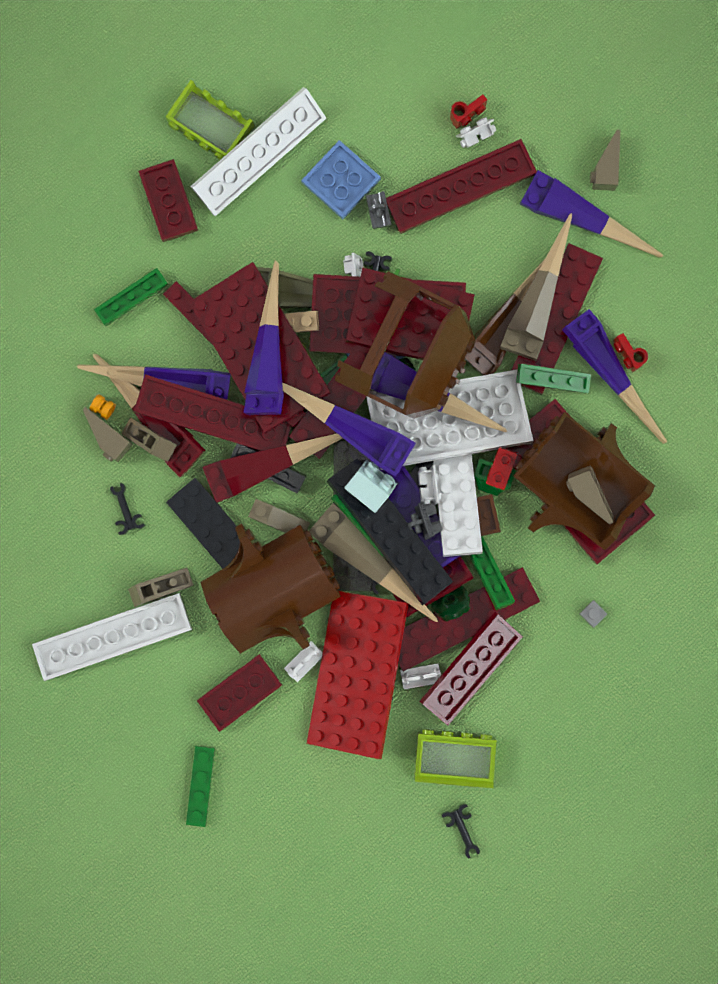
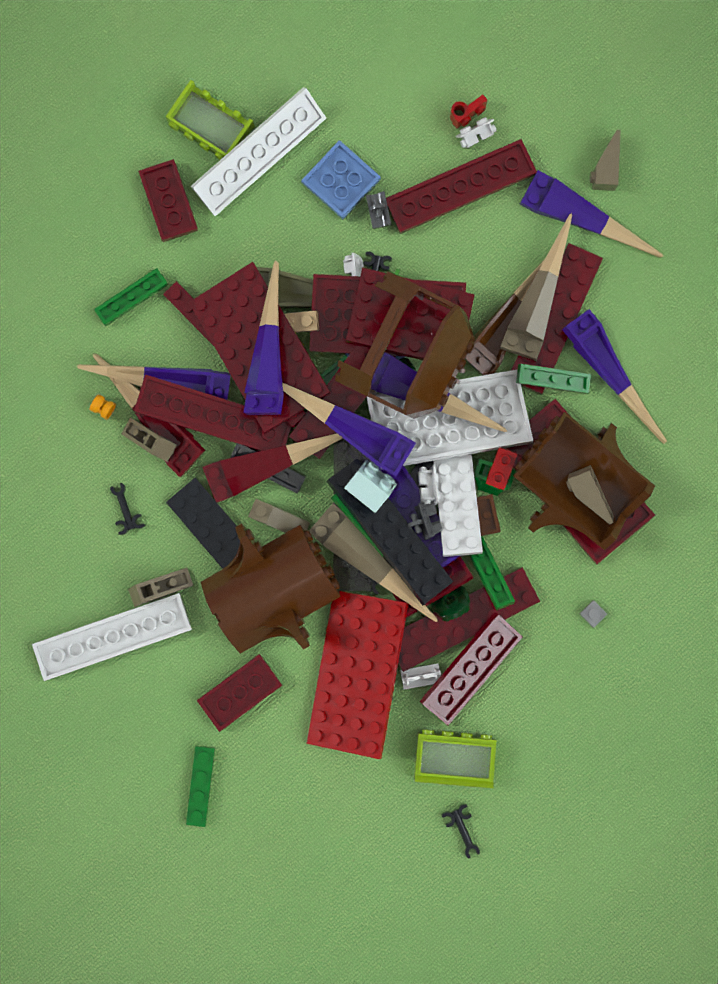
(108, 439): dark tan slope -> none
(304, 662): white hinge -> none
(623, 346): red plate -> none

